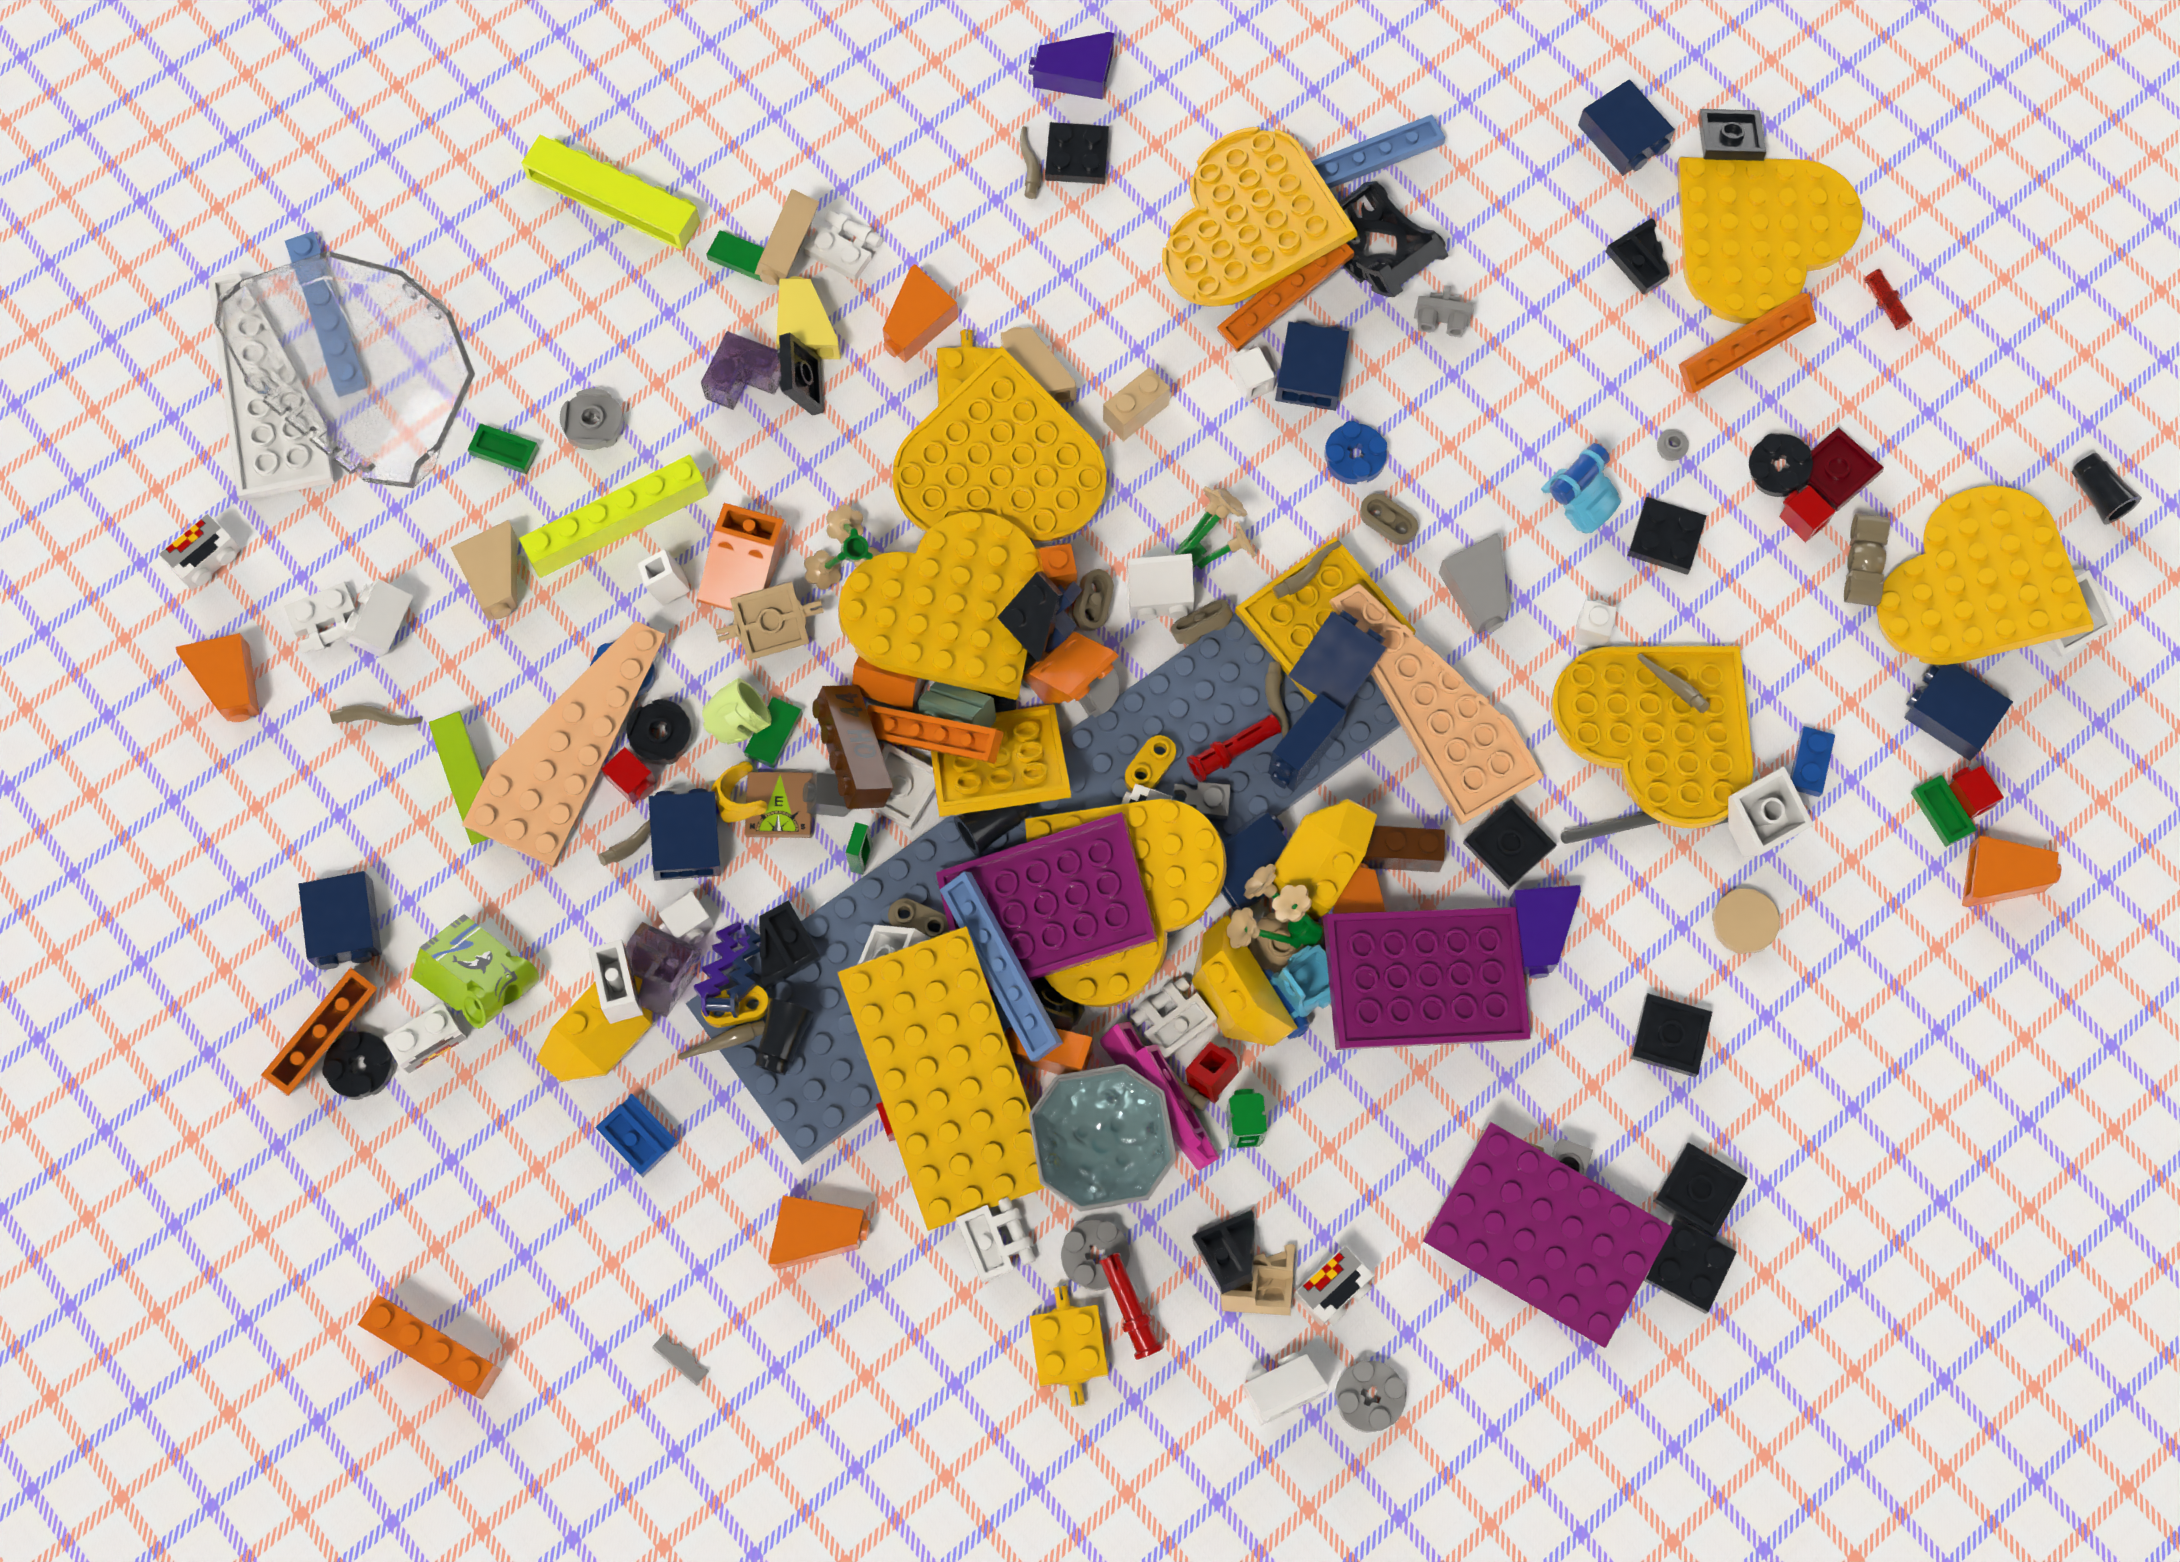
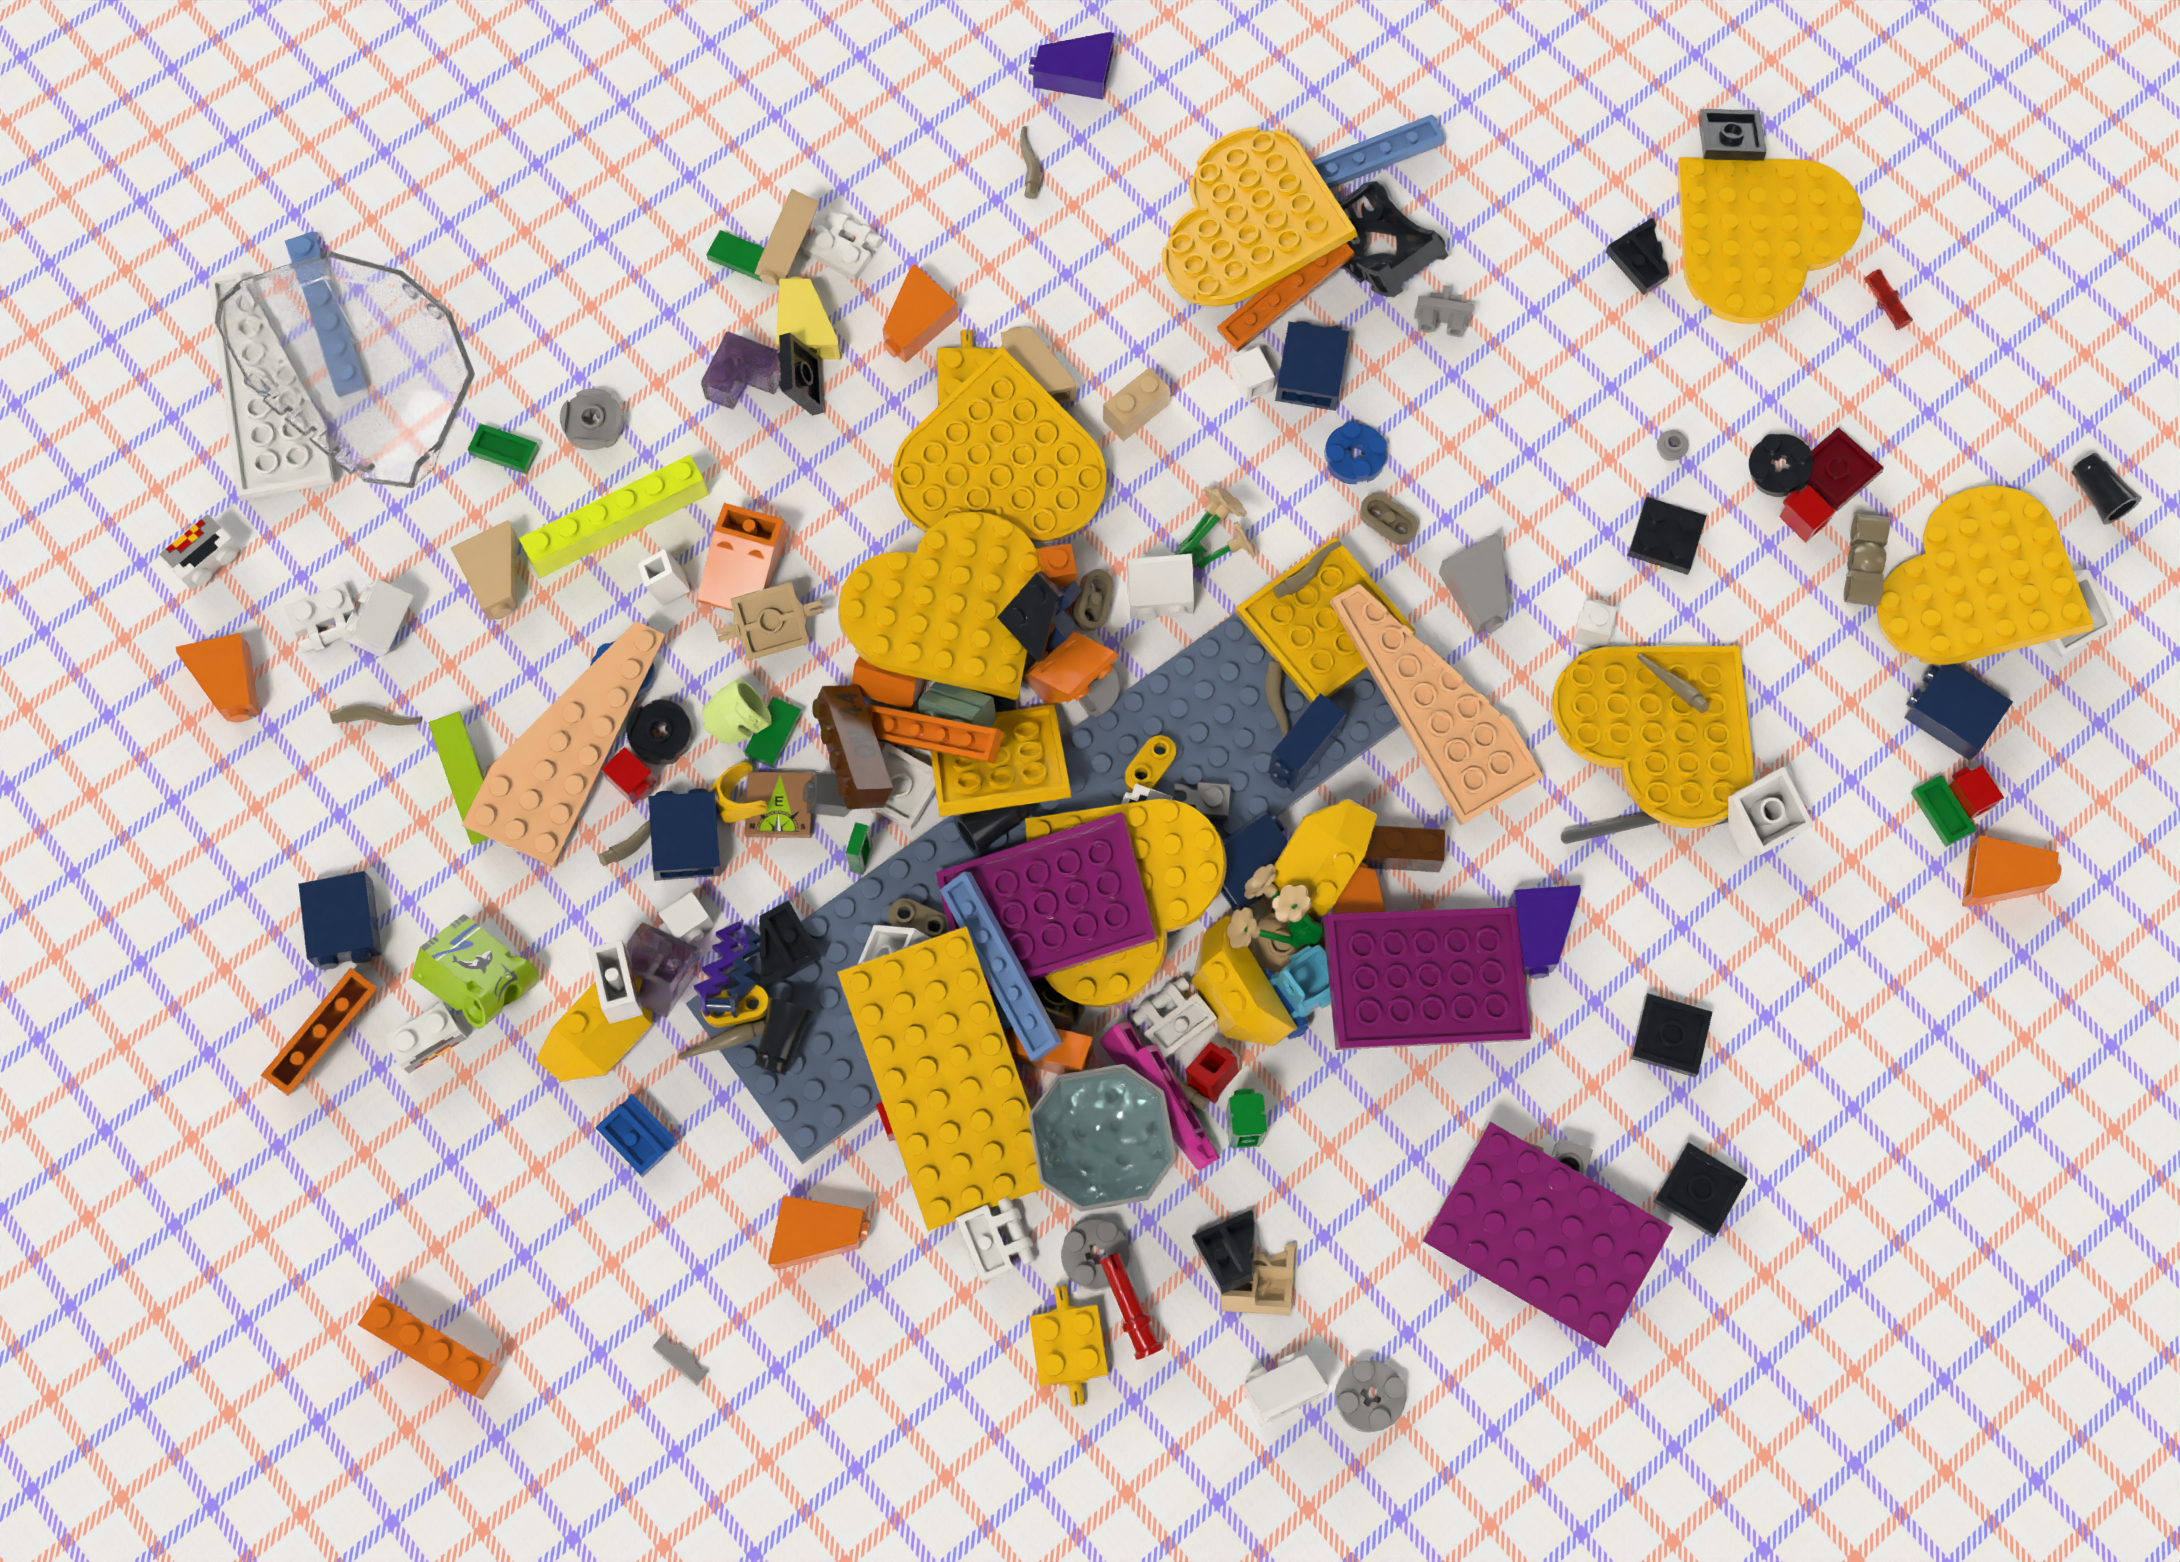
(351, 1047): black plate -> none
(611, 191): neon yellow brick -> none
(847, 528): tan plant -> none
(1077, 153): black plate -> none
(1202, 621): dark tan plate -> none
(1221, 754): red pin -> none
(1334, 1286): brick -> none
(1339, 659): dark blue brick -> none
(1509, 844): black plate -> none
(1585, 490): medium azure piece -> none
(1626, 128): dark blue brick -> none
(1691, 1266): black plate -> none
(1746, 921): tan tile -> none
(1747, 343): orange plate -> none
(1812, 761): blue plate -> none

